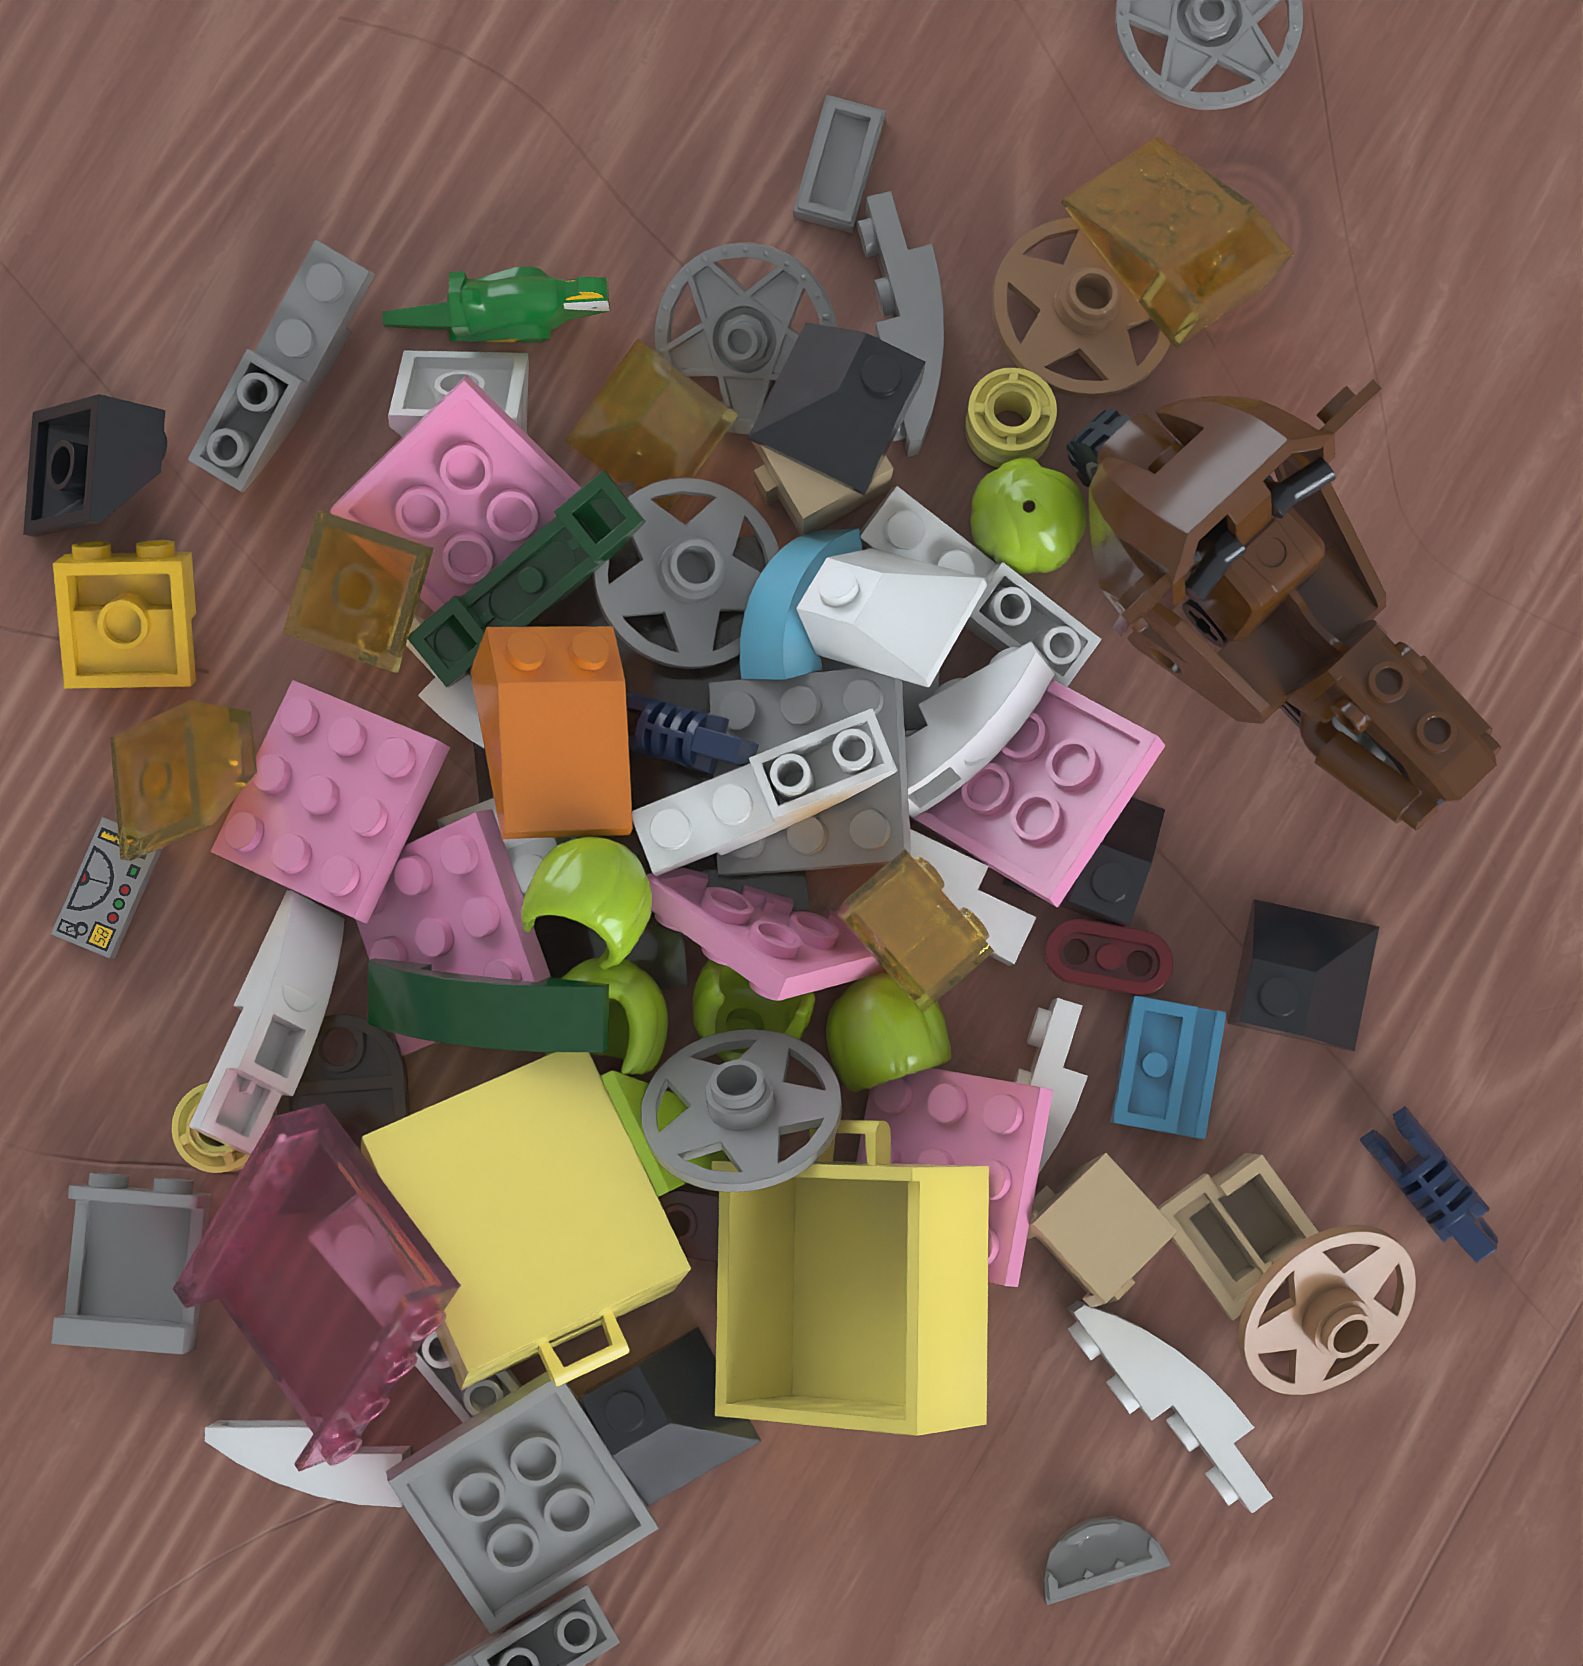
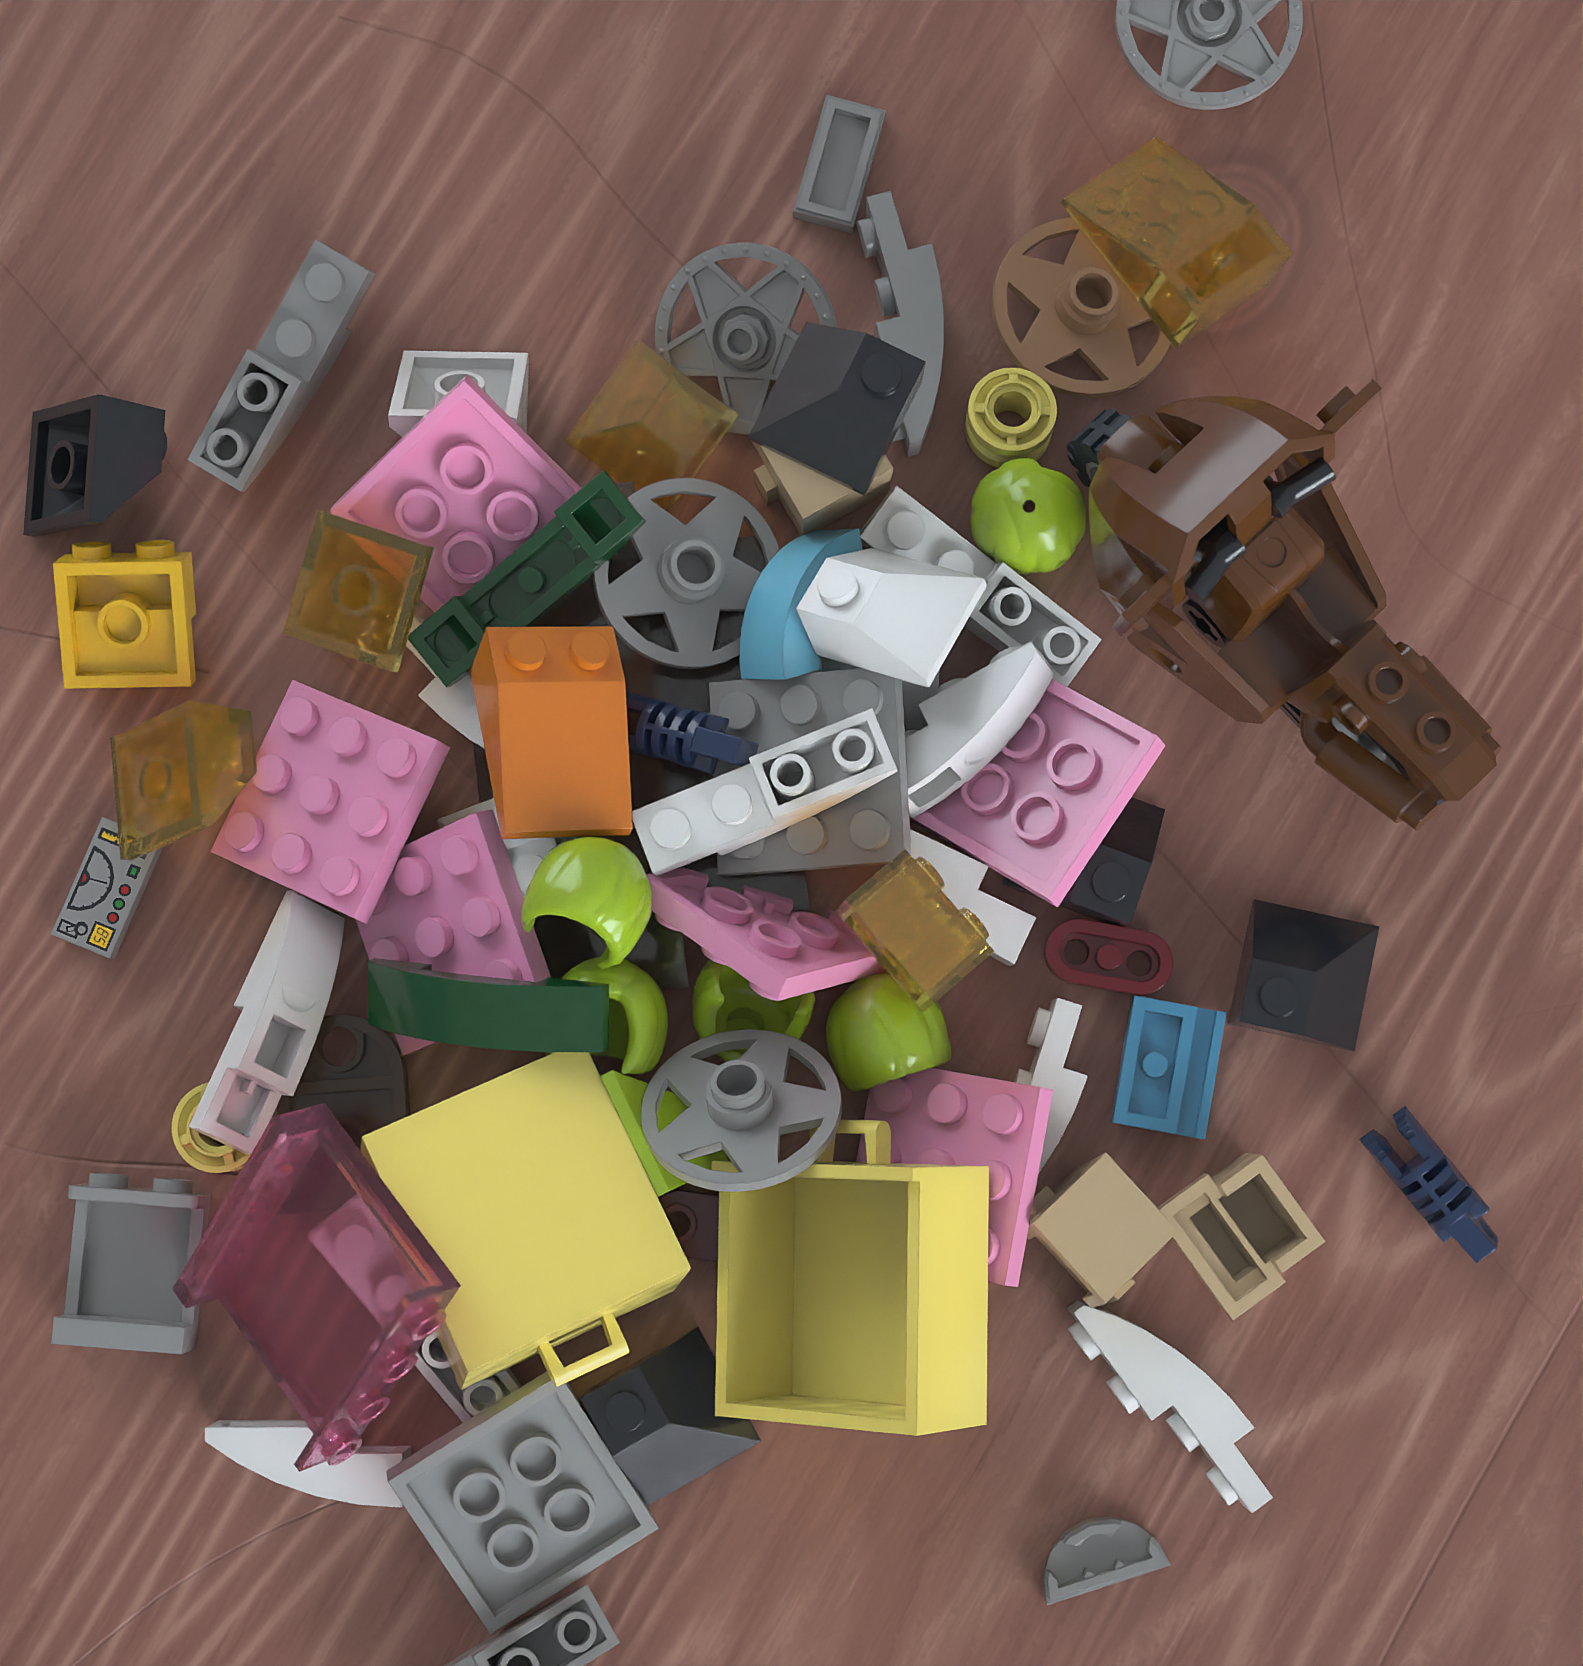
(506, 306): green animal -> none
(1327, 1311): wheel -> none

